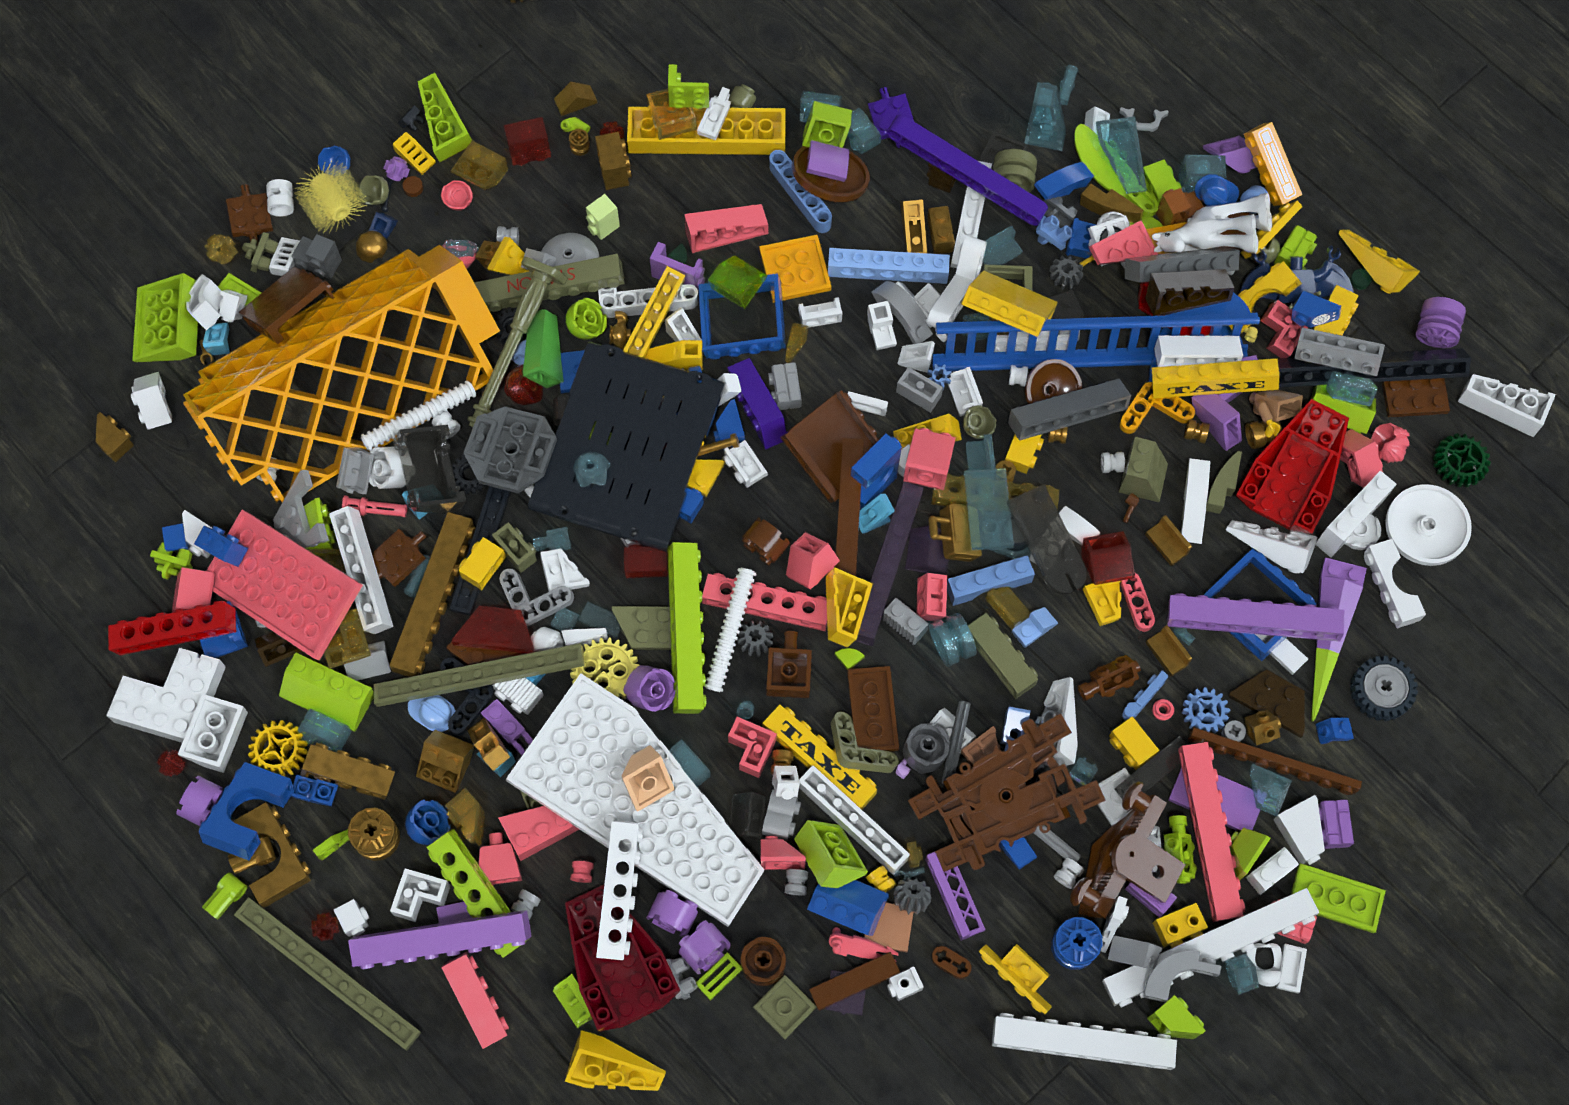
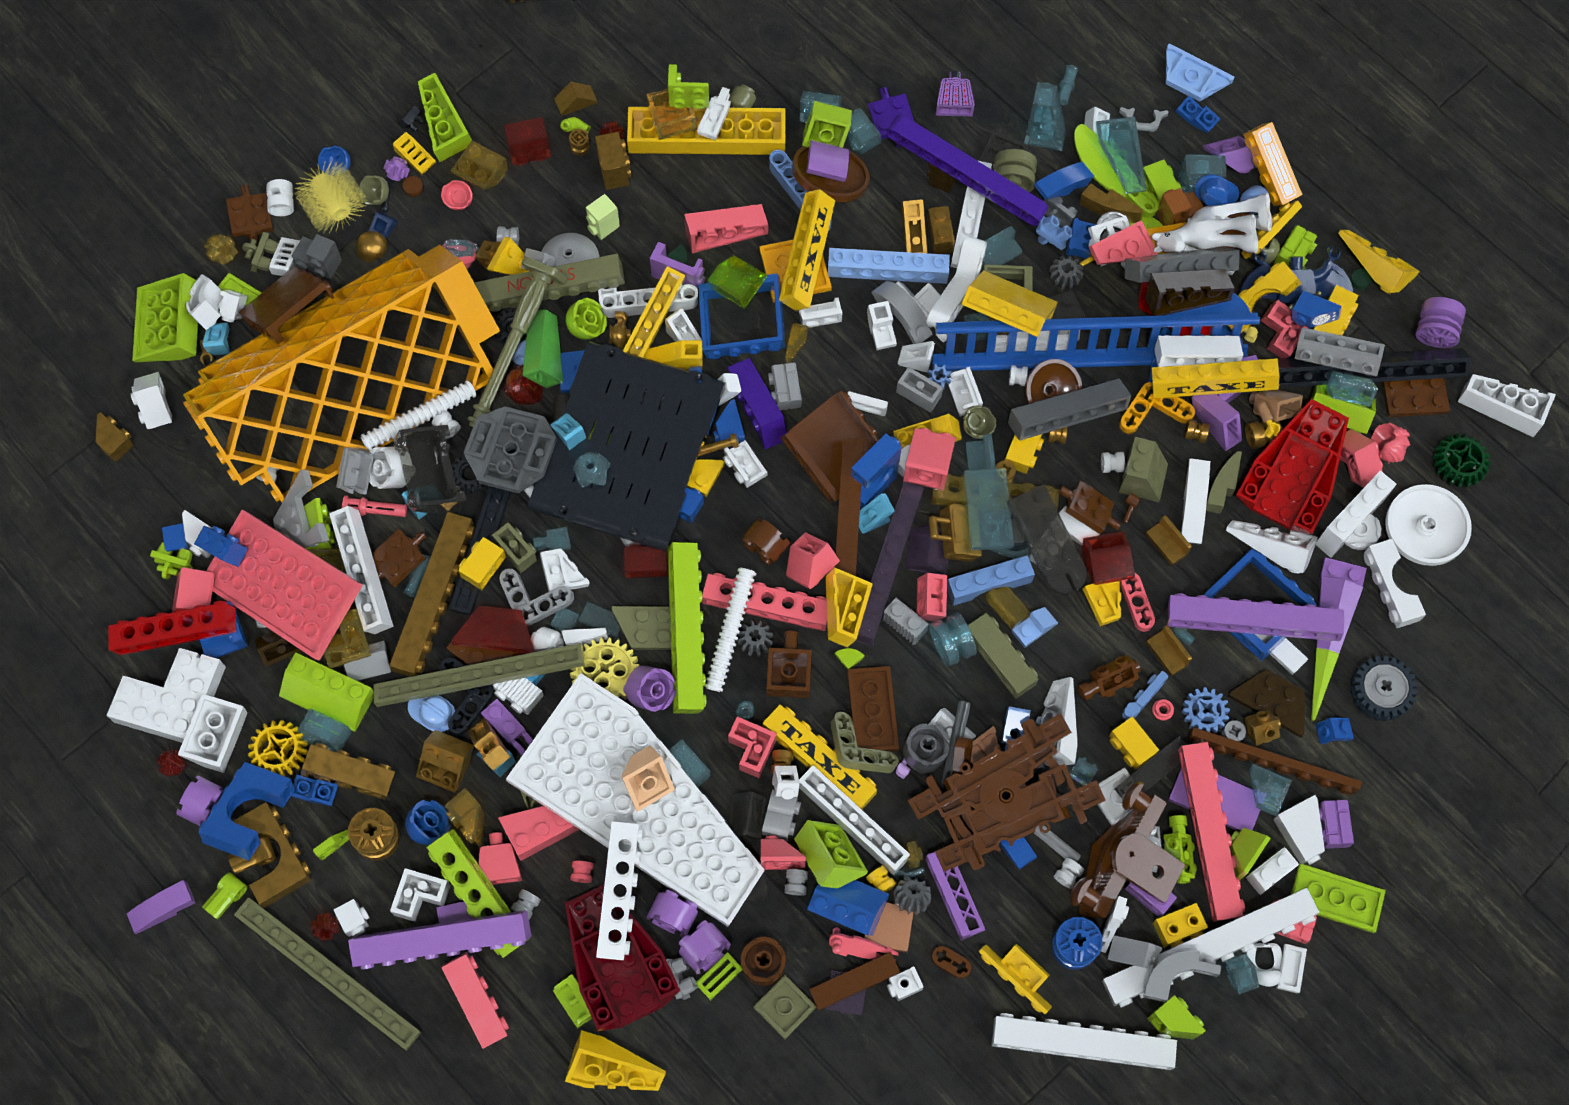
(161, 906): none -> medium lavender slope
(568, 431): none -> medium azure slope
(807, 250): none -> yellow brick
(955, 96): none -> medium lavender torso
(962, 754): none -> reddish brown beam
(1089, 507): none -> reddish brown plate
(1193, 75): none -> light blue wing
(1196, 115): none -> blue slope

